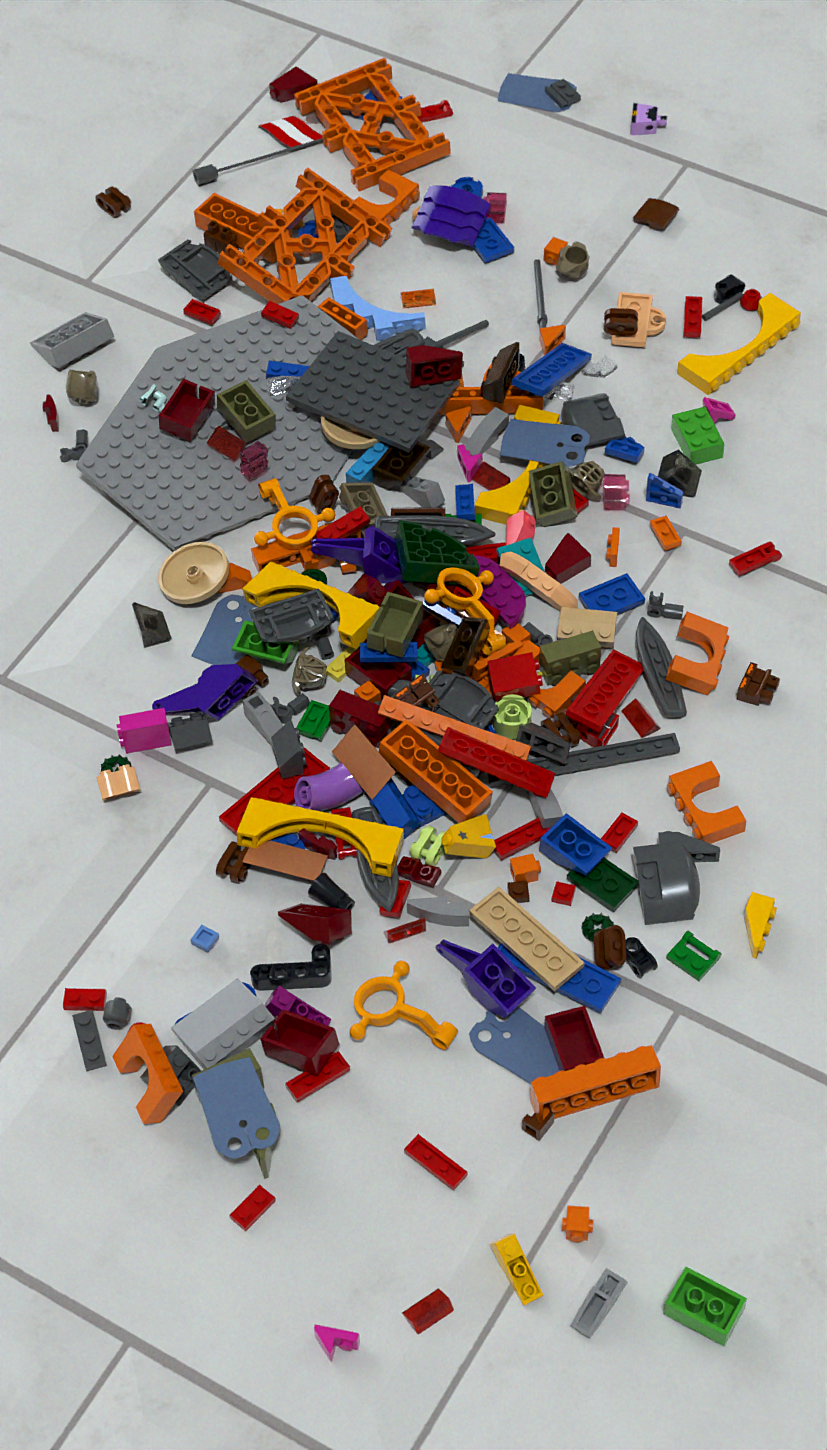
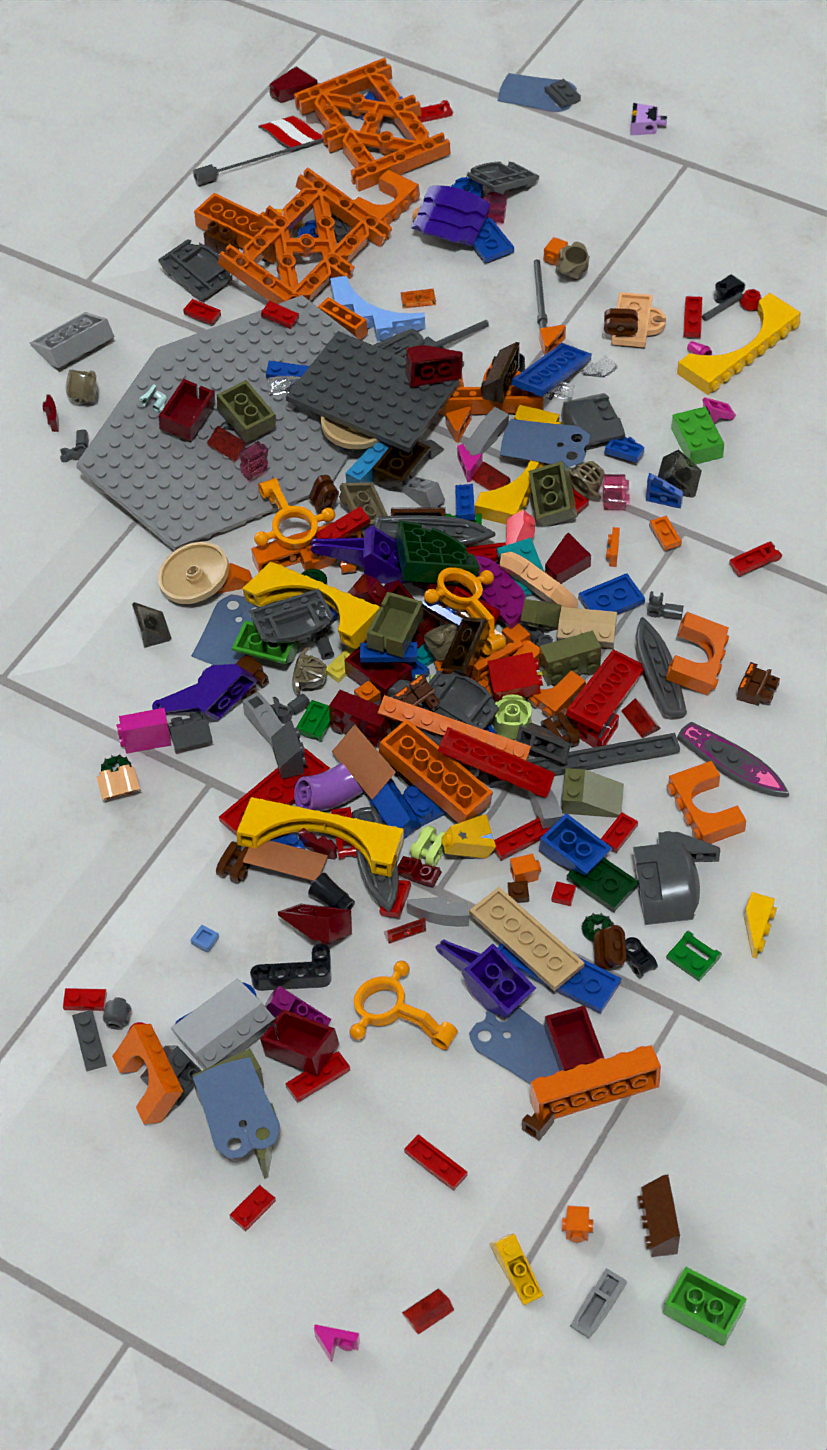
(113, 201): reddish brown brick -> none
(502, 177): none -> dark grey slope
(540, 613): none -> olive brick
(591, 794): none -> olive slope
(656, 213): reddish brown slope -> none
(659, 1217): none -> reddish brown slope
(699, 349): none -> dark pink cone
(732, 760): none -> dark grey piece

